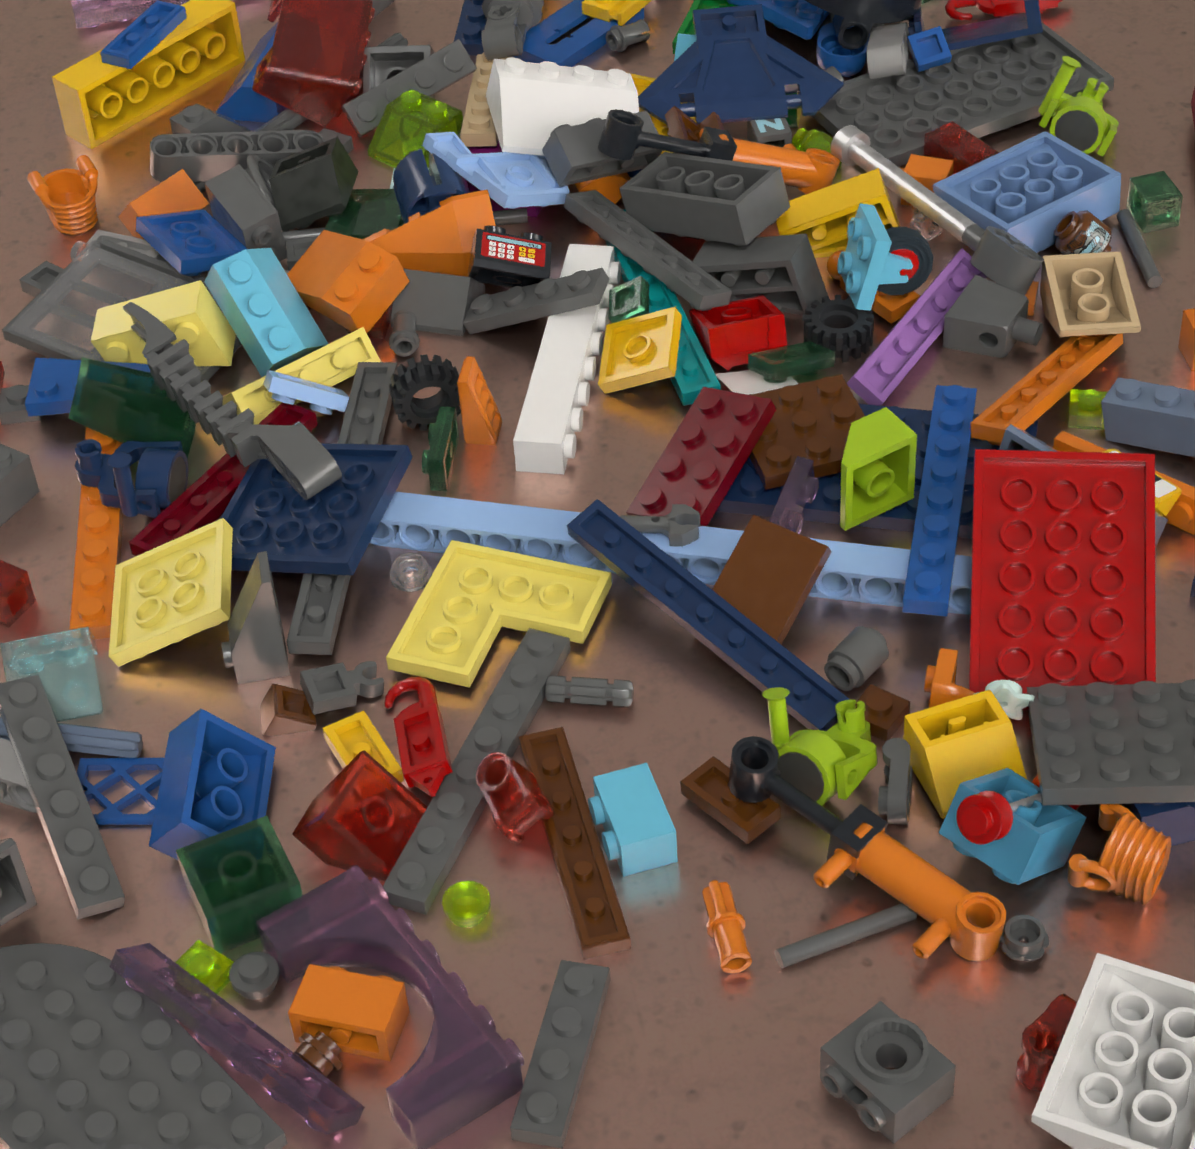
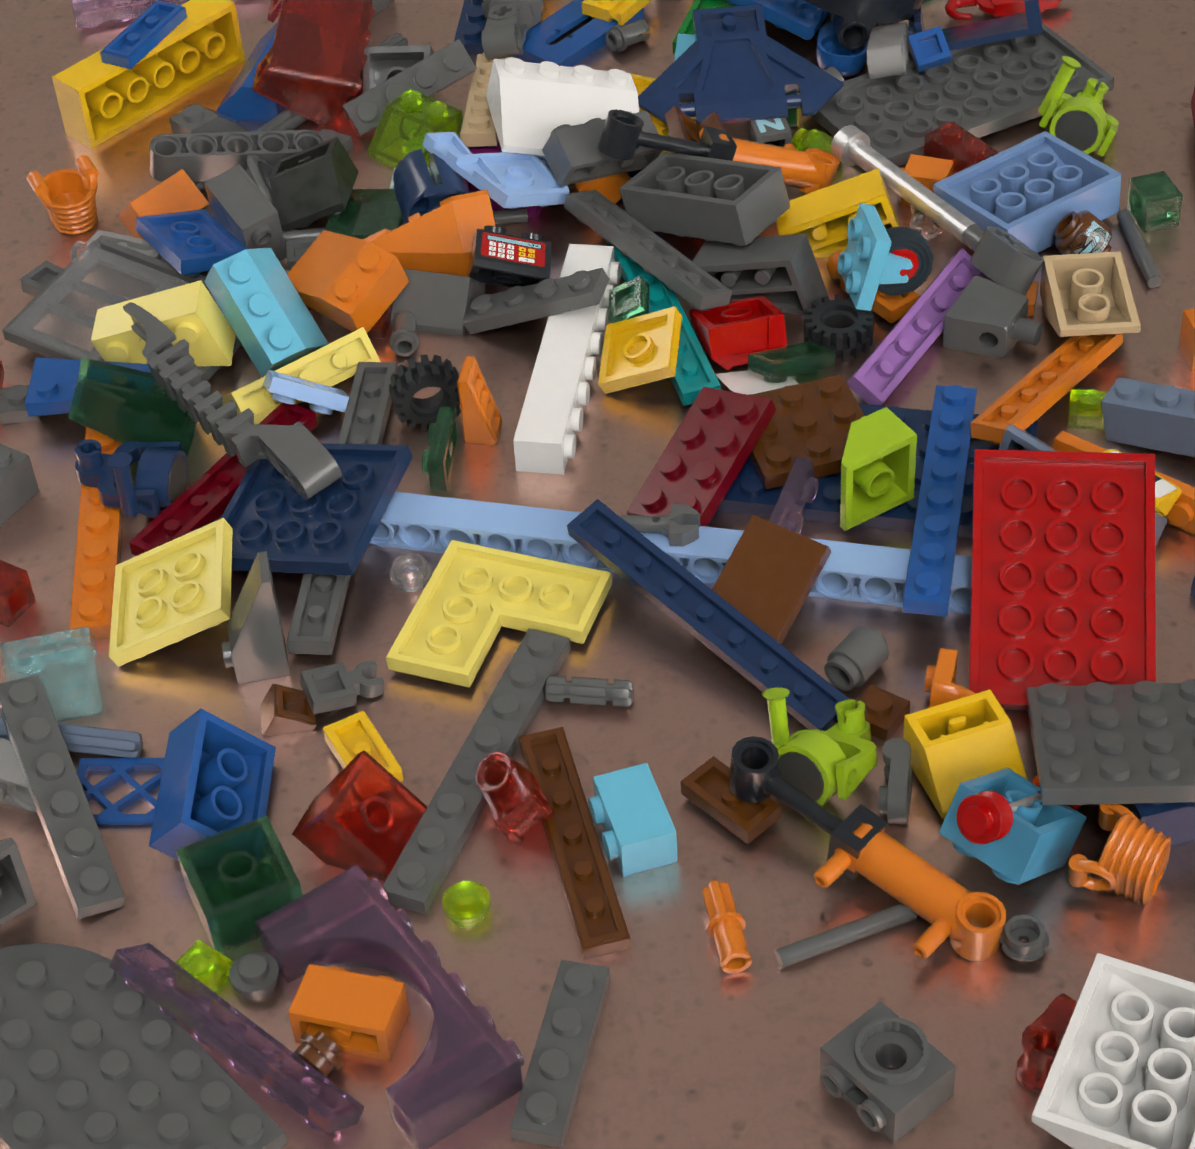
(420, 736): red plate -> none
(1010, 697): light aqua plate -> none

